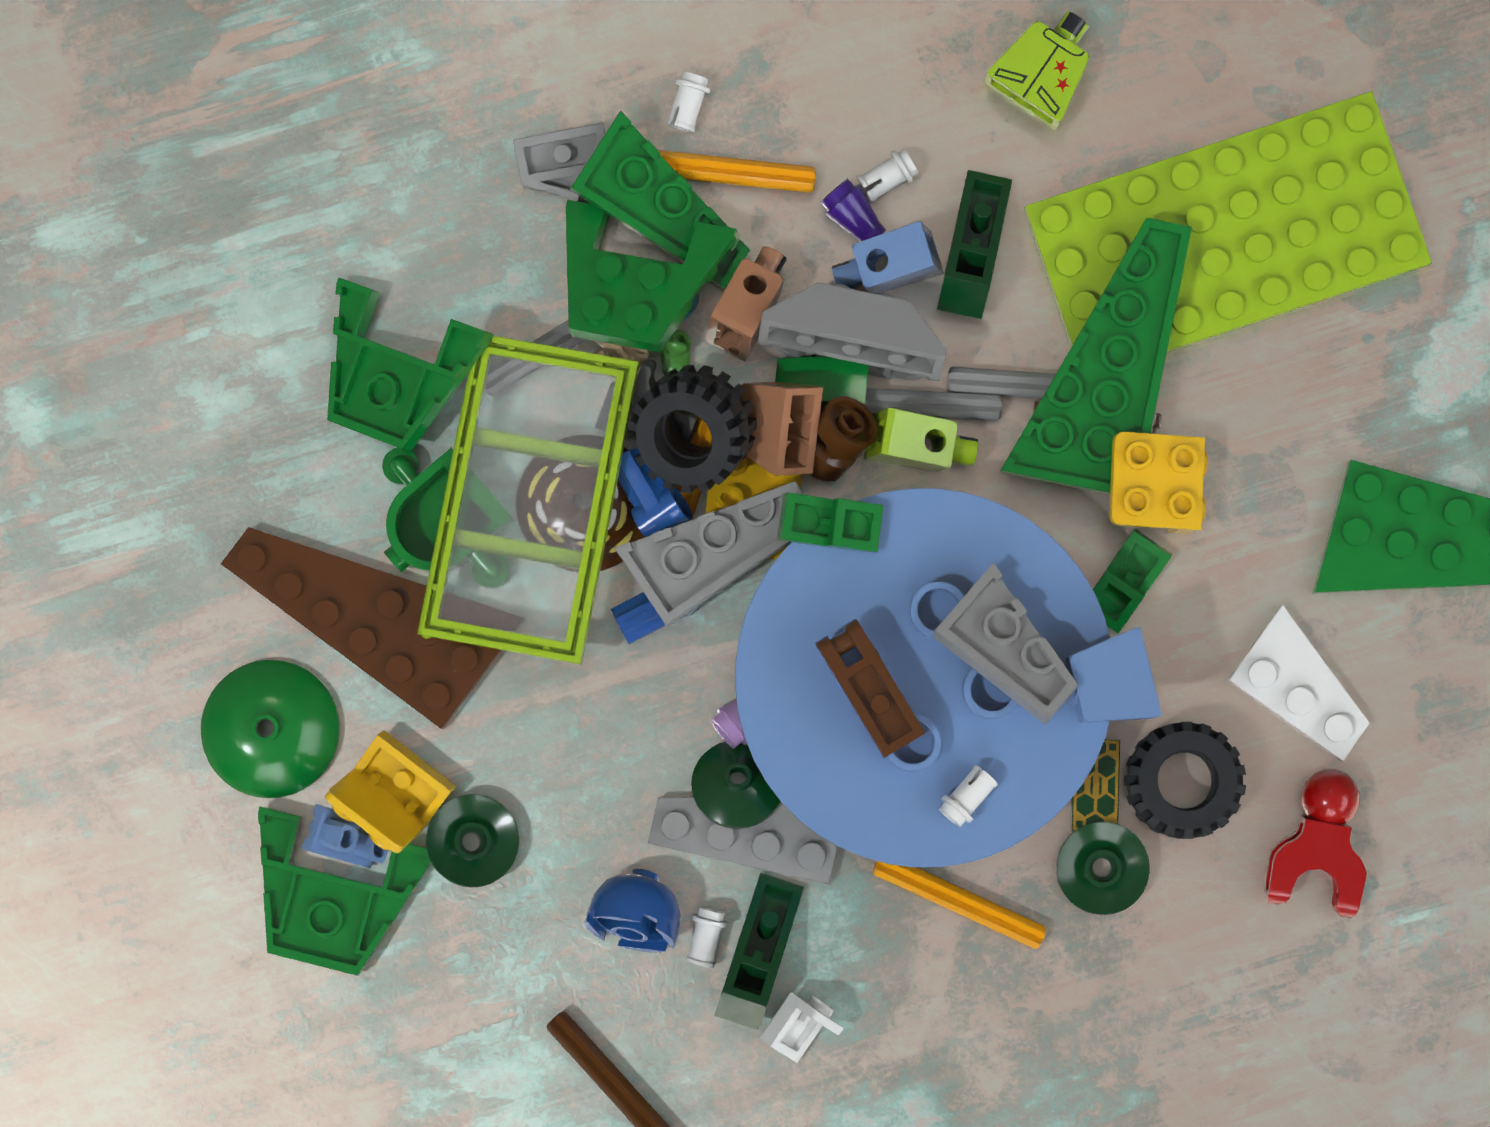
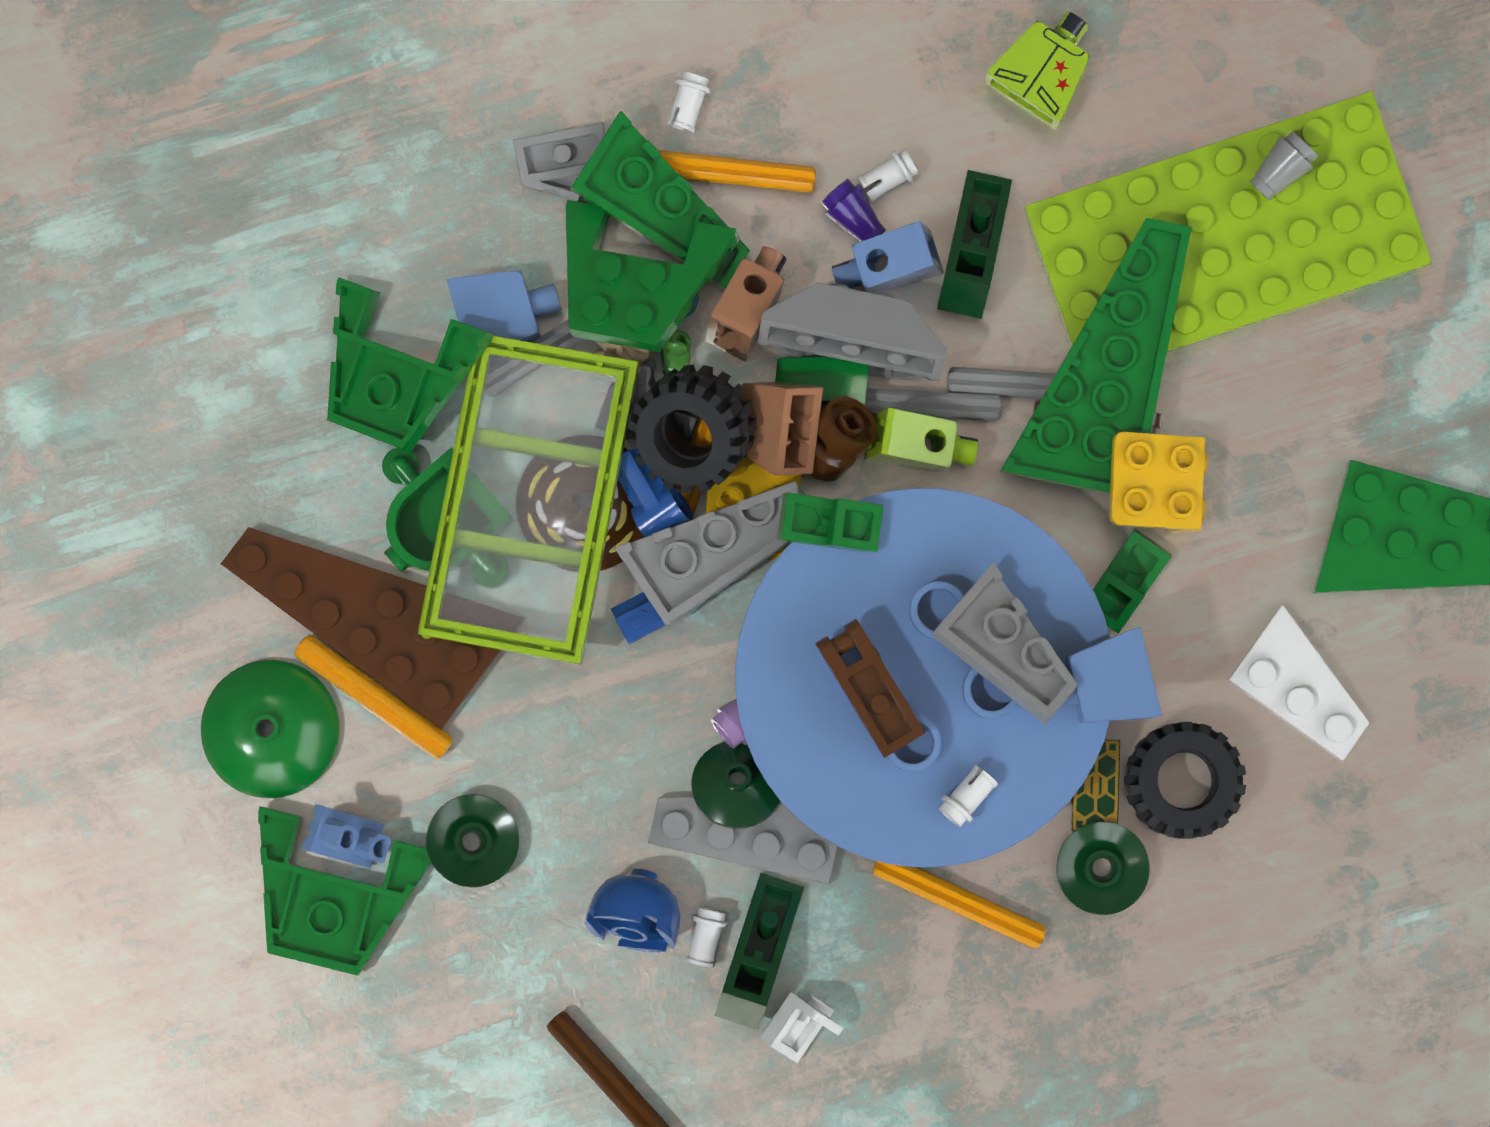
(373, 696): none -> light orange axle
(390, 793): yellow bracket -> none
(502, 304): none -> medium blue torso
(1283, 165): none -> light grey cone
(1322, 843): red piece -> none

